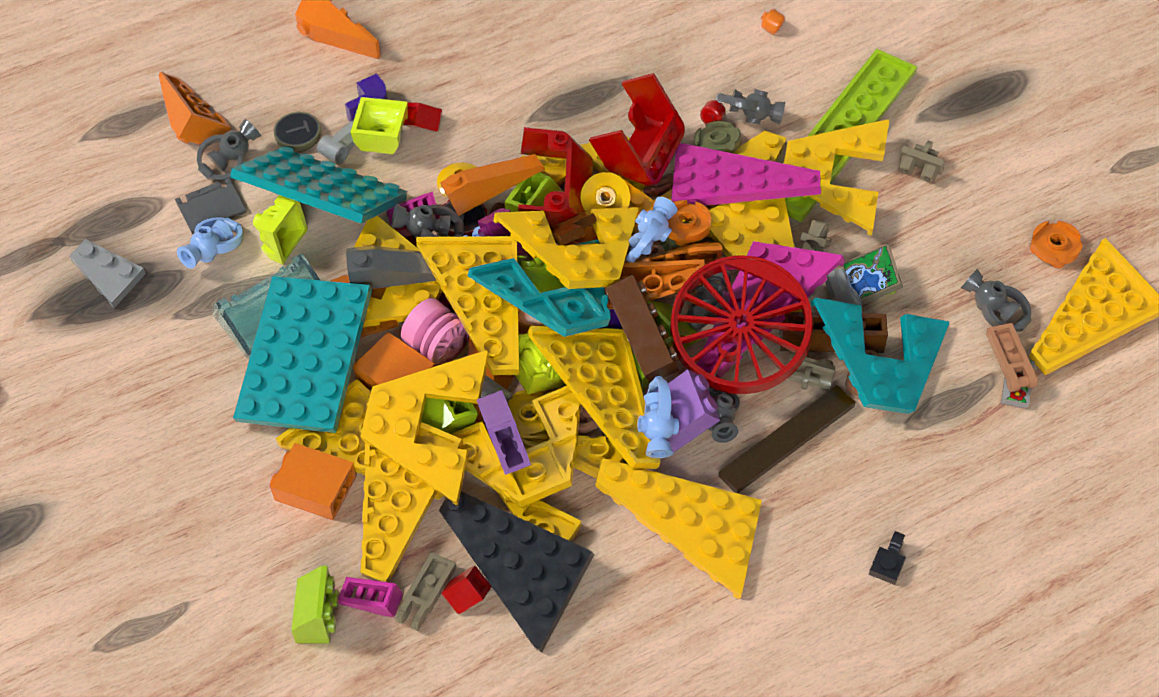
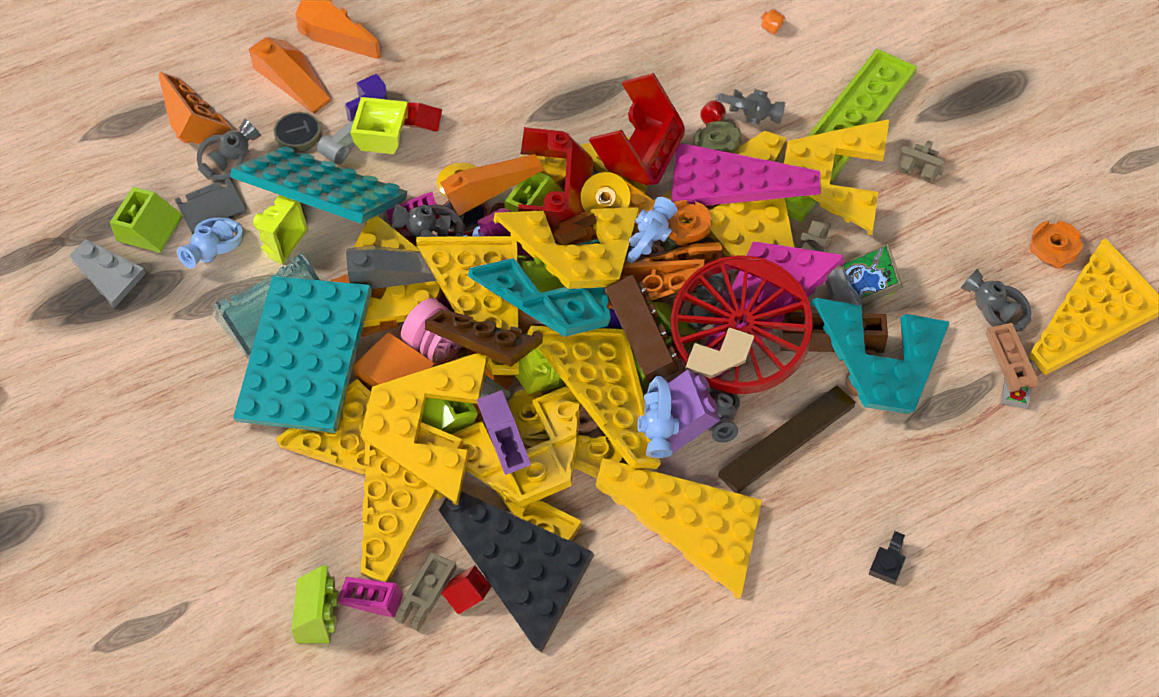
(145, 220): none -> lime slope
(289, 71): none -> orange wedge
(313, 481): orange brick -> none
(484, 336): none -> reddish brown wing
(661, 188): copper piece -> none
(713, 362): none -> tan tile
(813, 373): dark tan hips -> none

